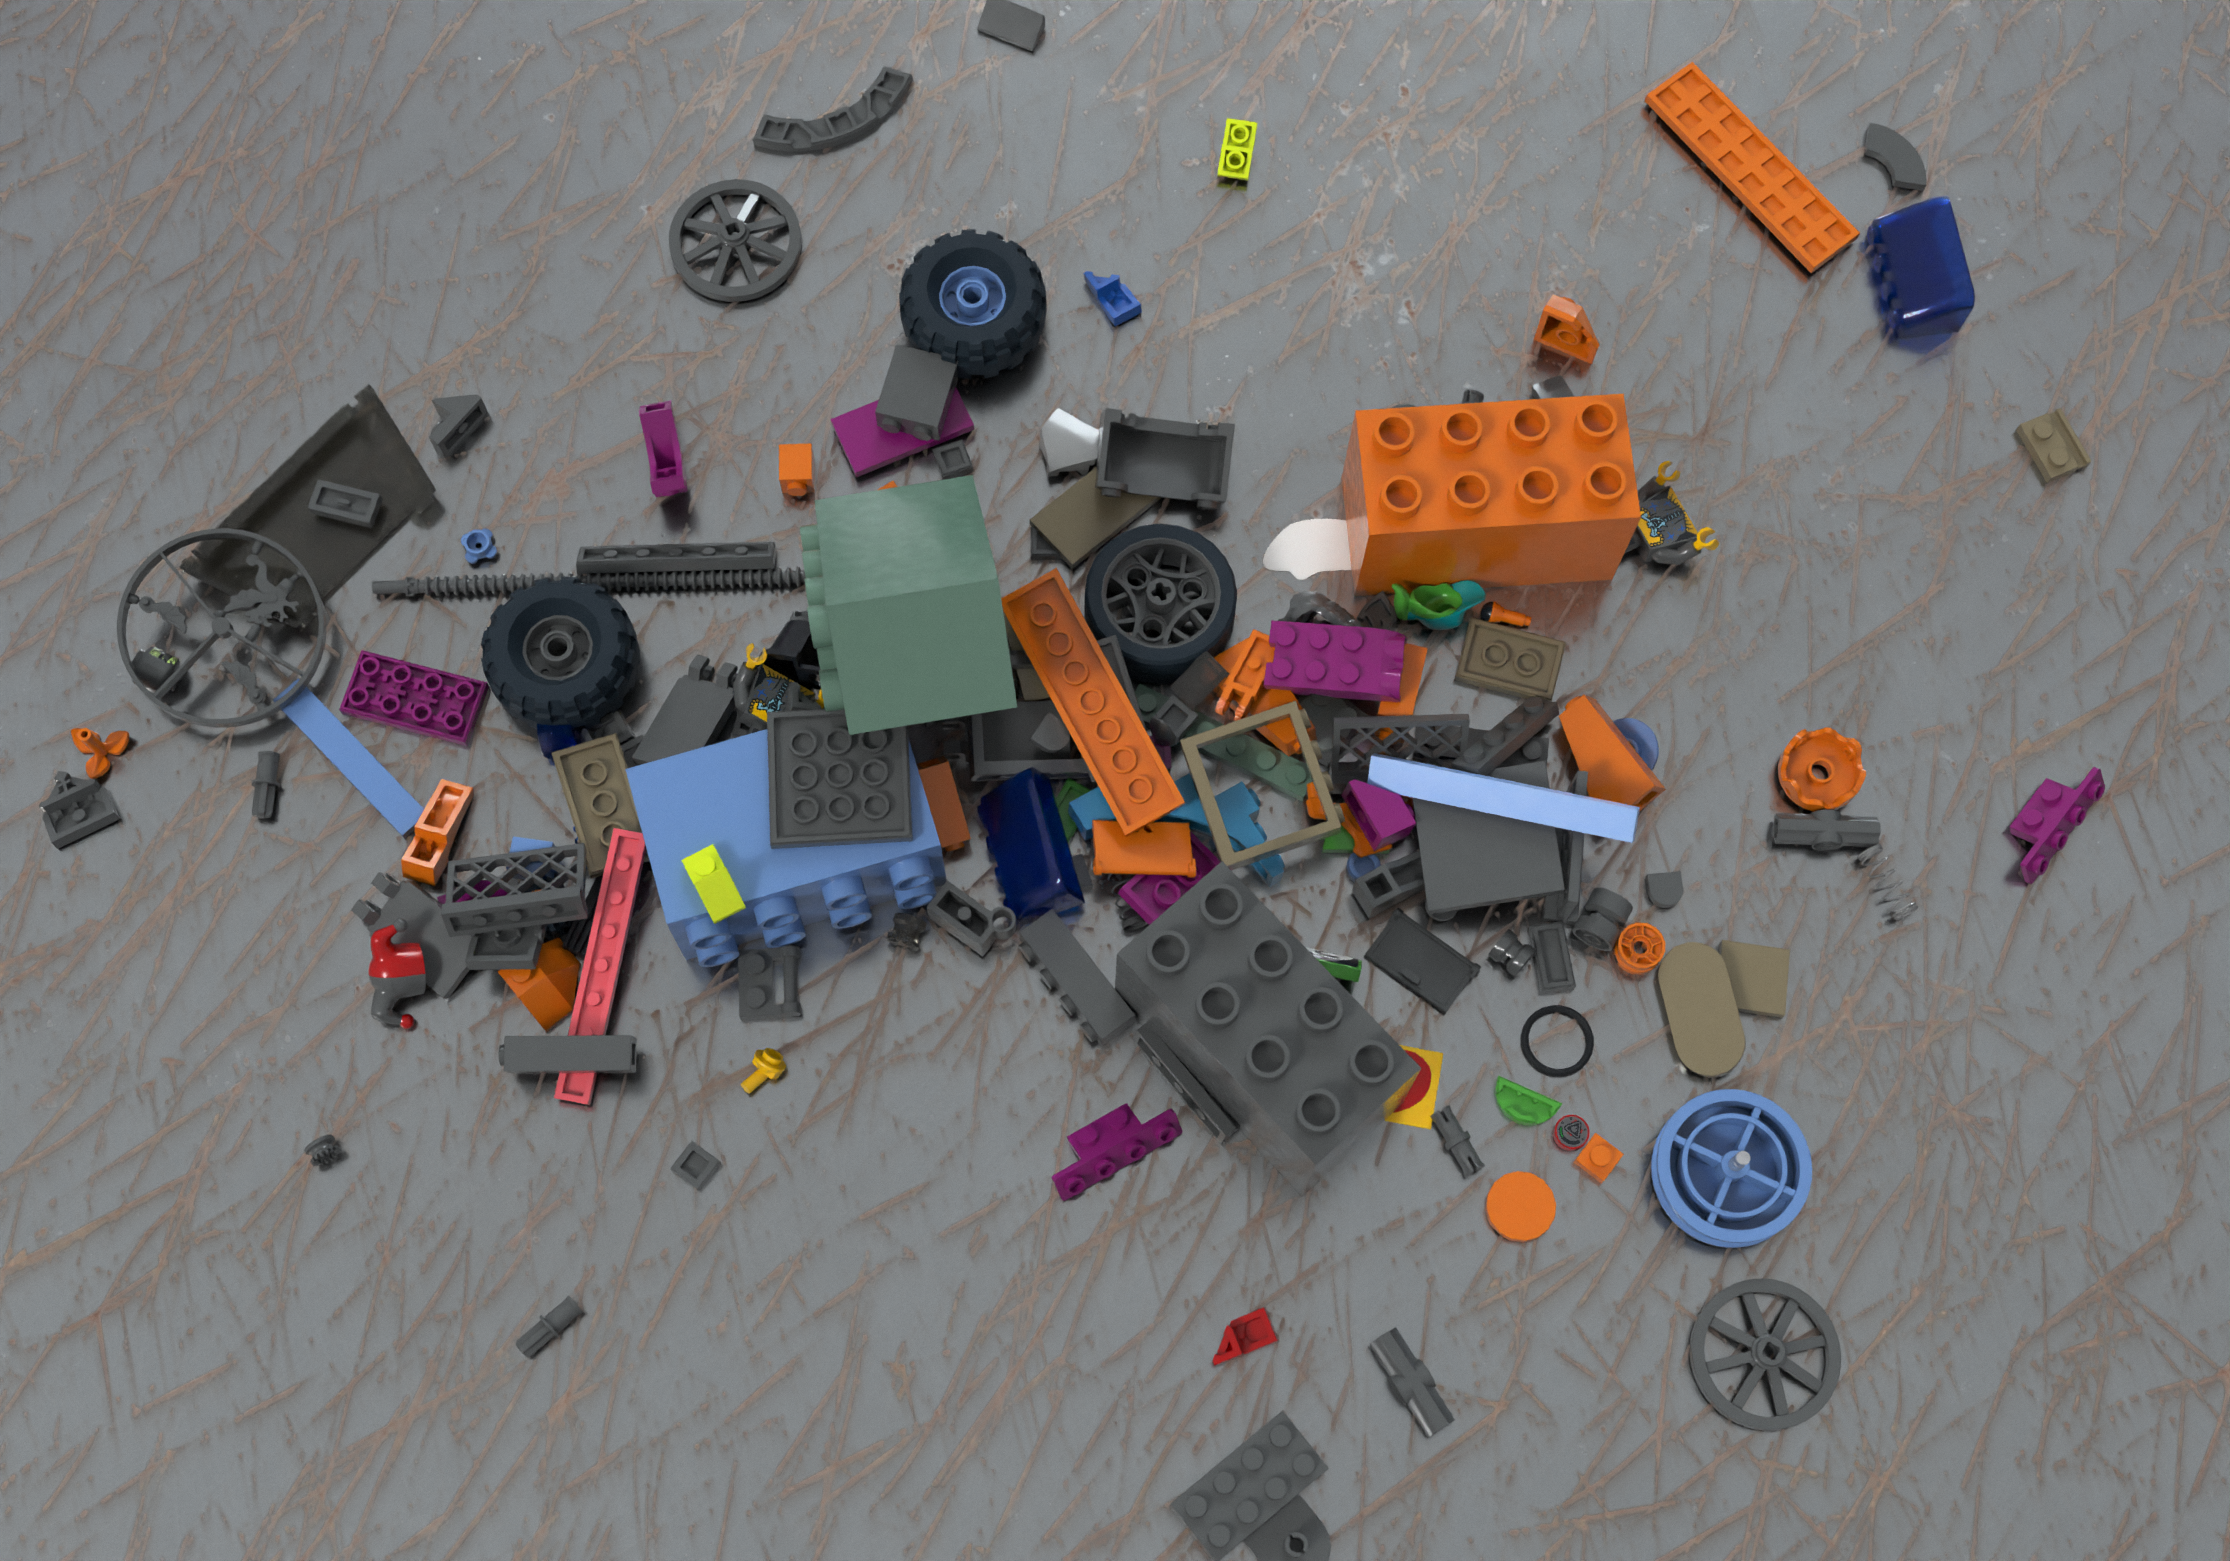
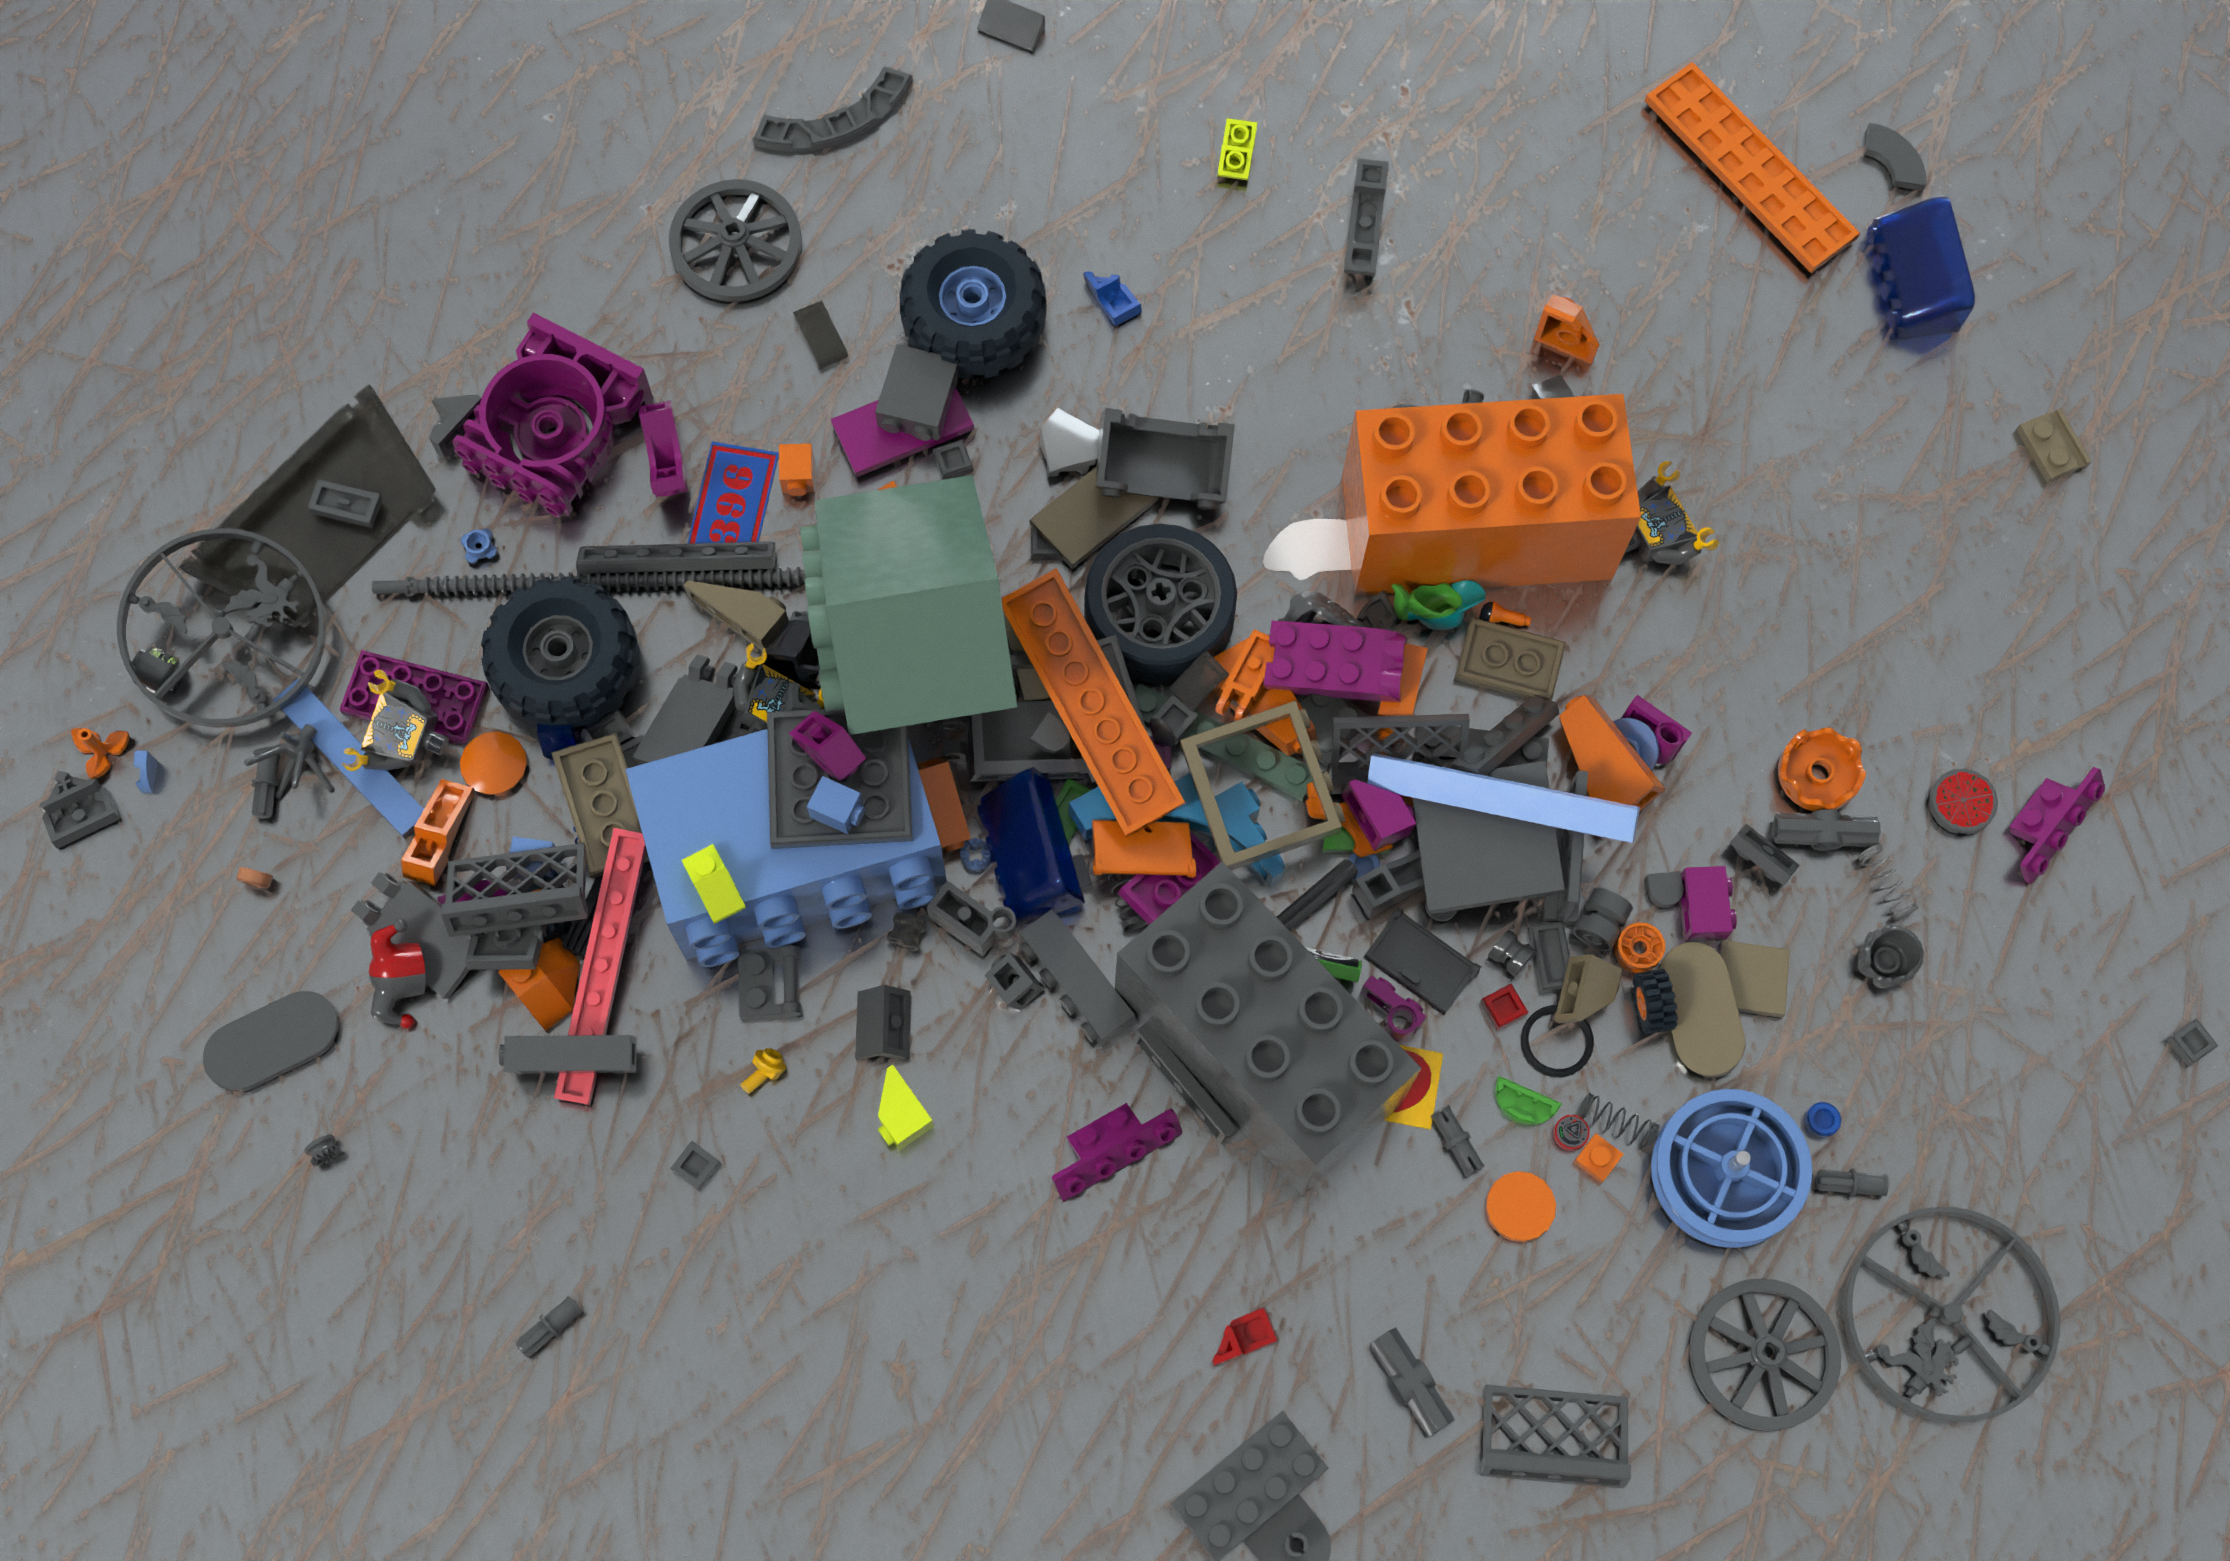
(148, 769): none -> medium blue tile
(254, 878): none -> nougat tile
(271, 1041): none -> dark grey tile
(298, 749): none -> dark grey plant
(398, 729): none -> torso
(493, 763): none -> orange dish
(549, 370): none -> magenta brick
(733, 494): none -> sticker
(744, 611): none -> dark tan slope
(820, 334): none -> clear smoke tile
(828, 745): none -> magenta slope
(836, 805): none -> medium blue brick
(883, 1023): none -> dark grey panel
(900, 1112): none -> neon yellow slope
(974, 844): none -> medium blue bush
(1020, 992): none -> dark grey brick
(1318, 894): none -> dark grey axle
(1366, 217): none -> dark grey slope
(1383, 995): none -> magenta plate
(1504, 1006): none -> red tile
(1555, 1467): none -> dark grey fence
(1587, 988): none -> dark tan slope
(1653, 1128): none -> dark grey piece
(1655, 1001): none -> black wheel
(1669, 733): none -> magenta plate
(1707, 904): none -> magenta brick
(1768, 857): none -> dark grey plate
(1822, 1120): none -> blue tile
(1852, 1182): none -> dark grey axle
(1890, 956): none -> dark grey hair
(1931, 1368): none -> dark grey piece
(1963, 801): none -> tile
(2192, 1042): none -> dark grey tile

